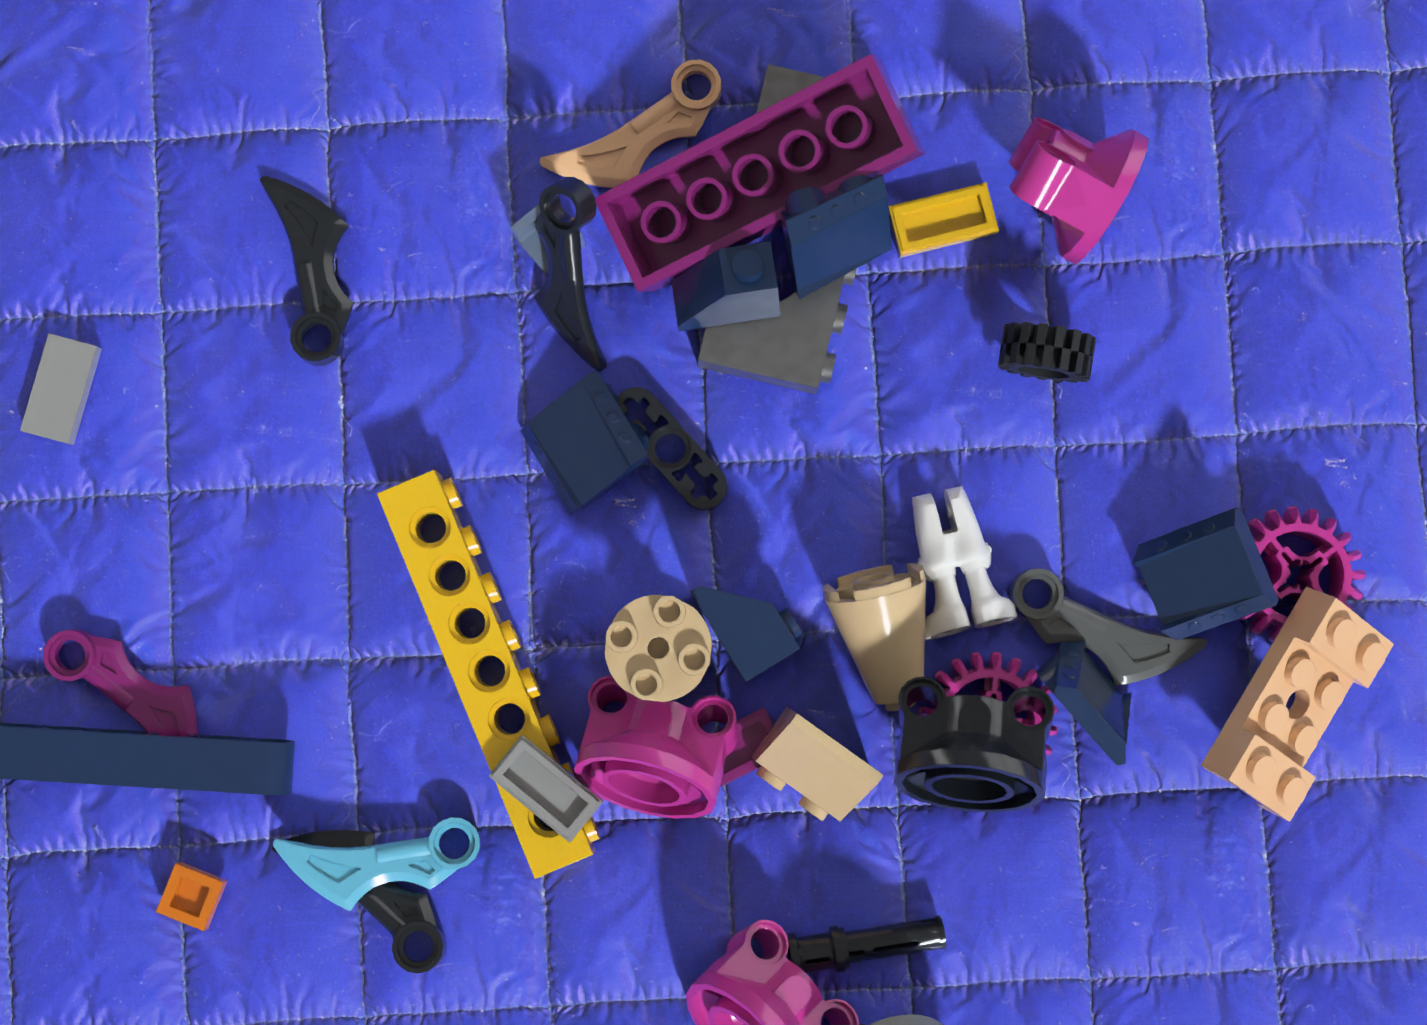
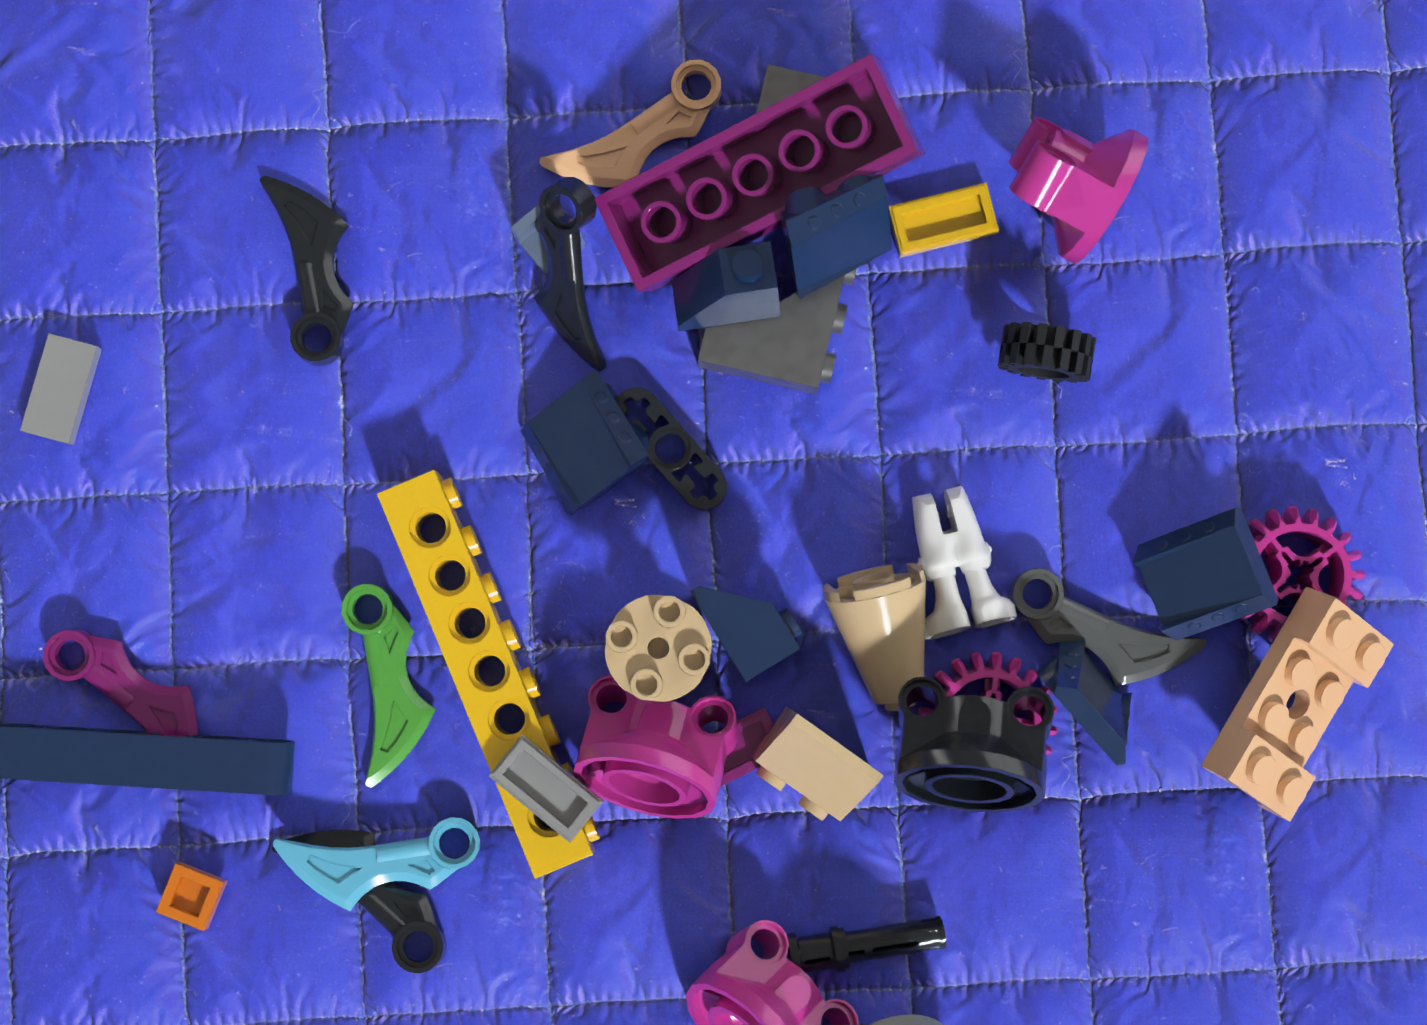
(398, 708): none -> bright green piece

